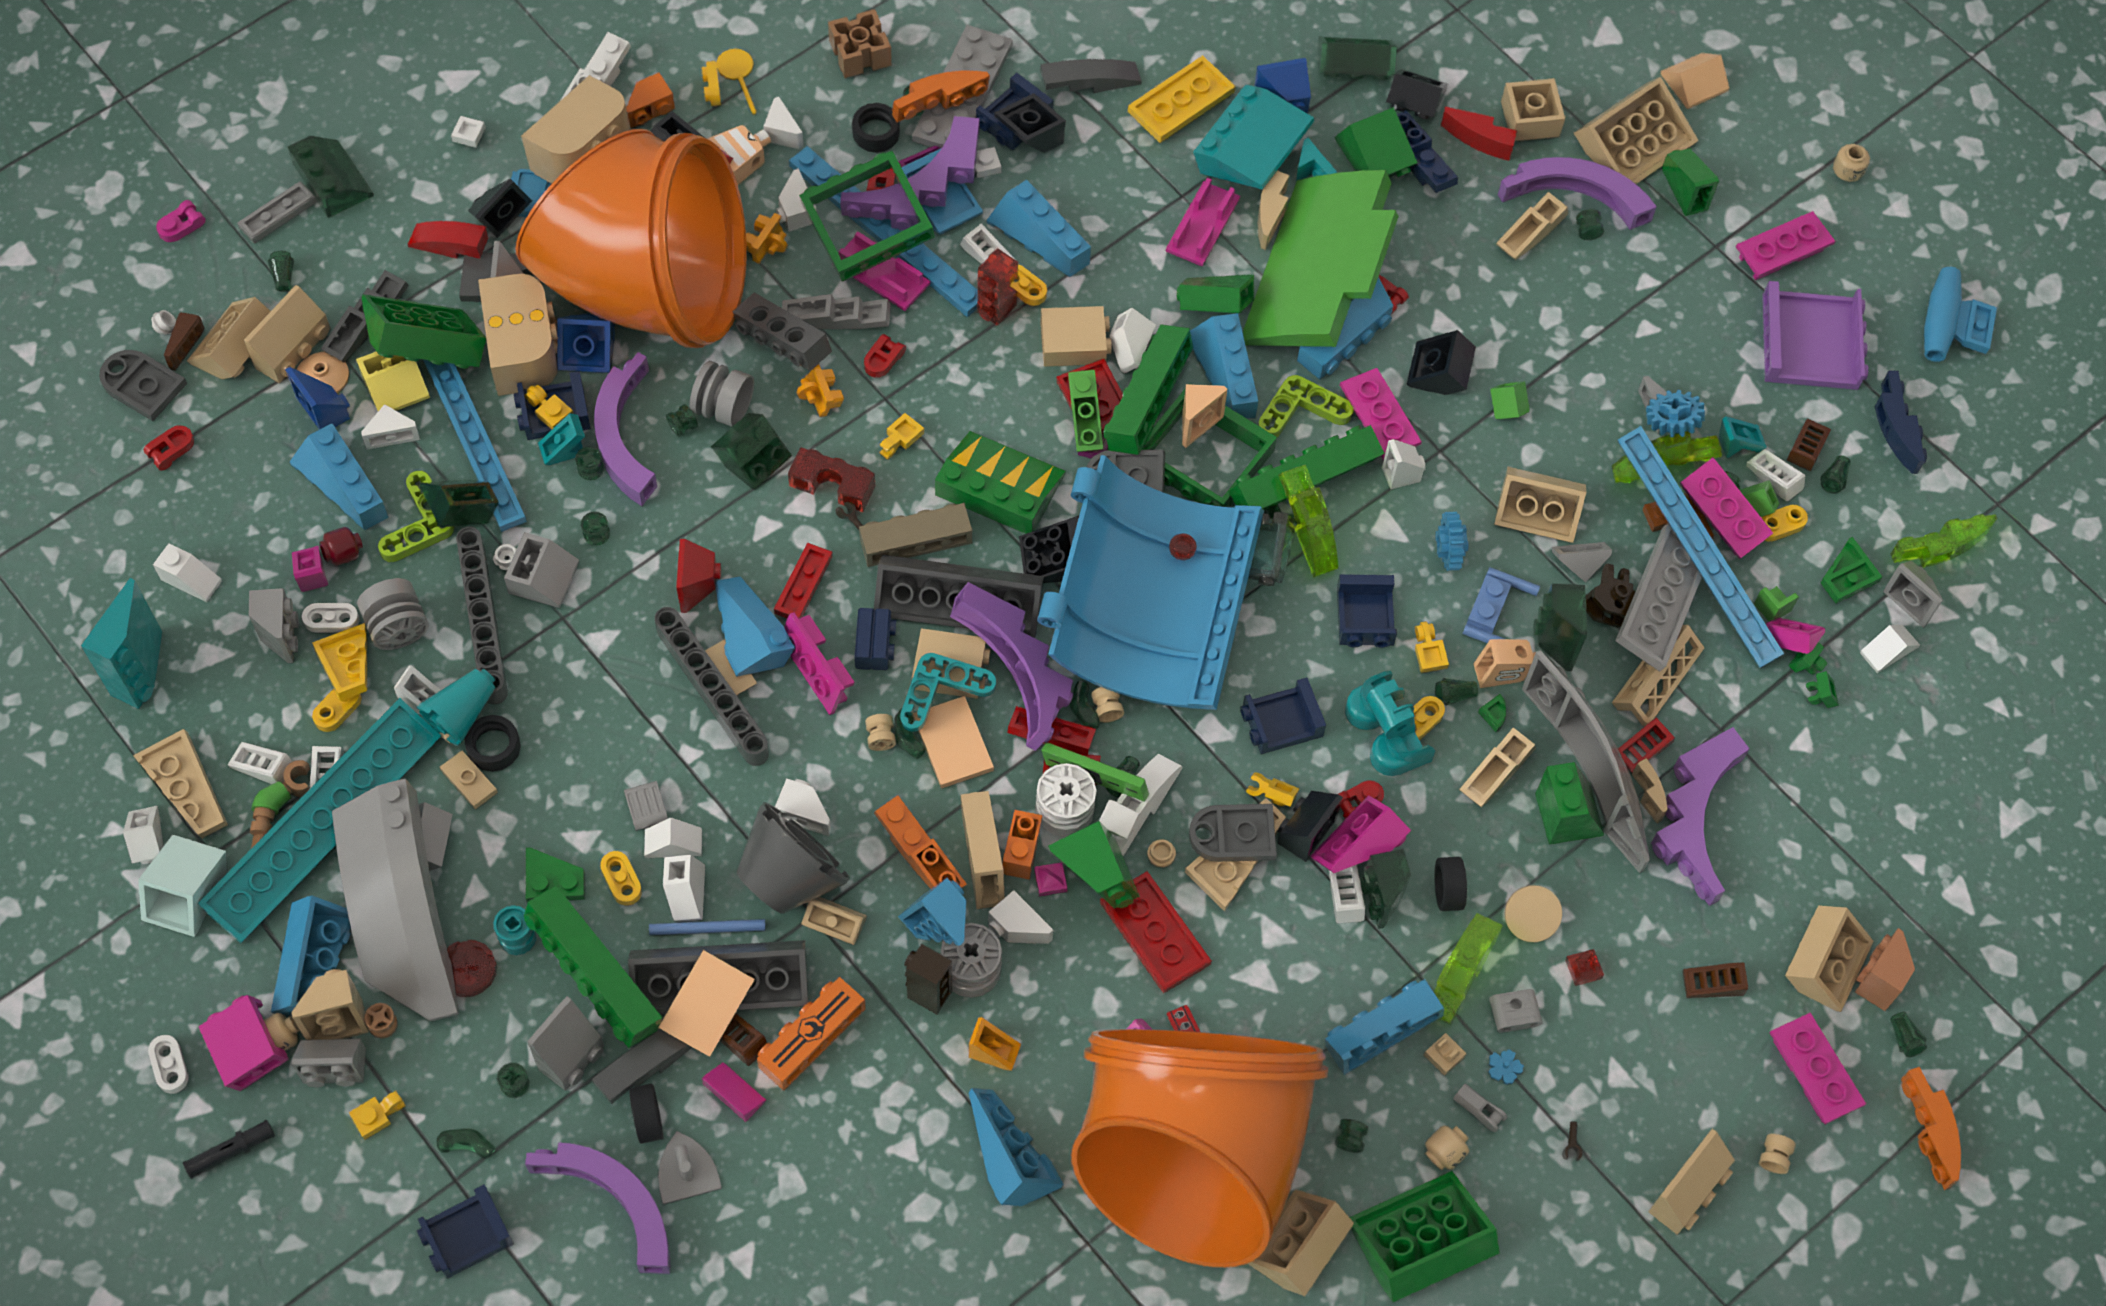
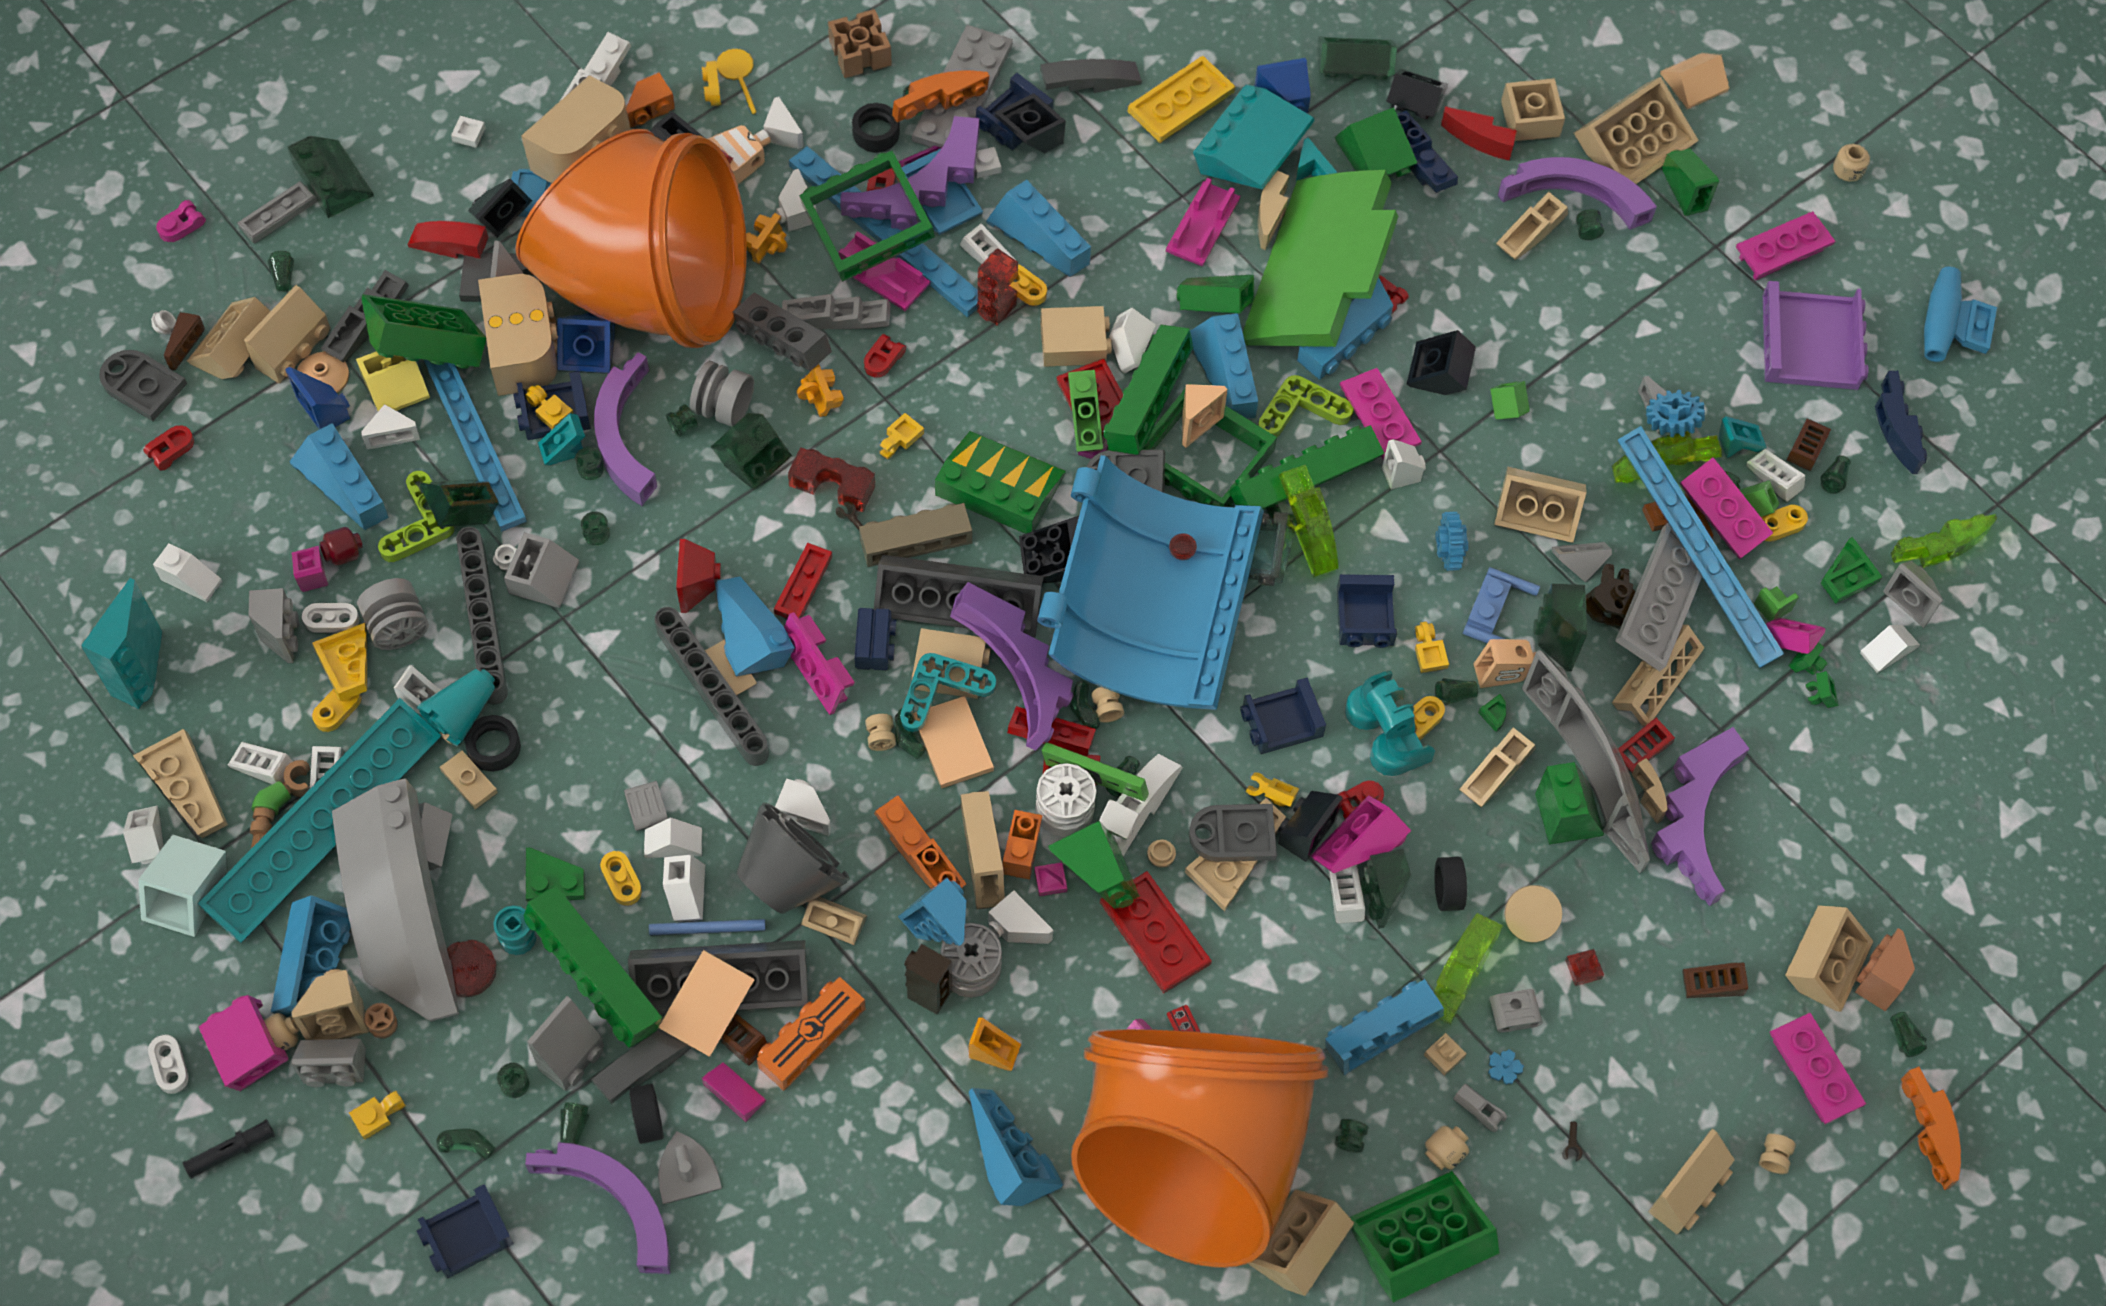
(573, 1122): none -> clear green cone

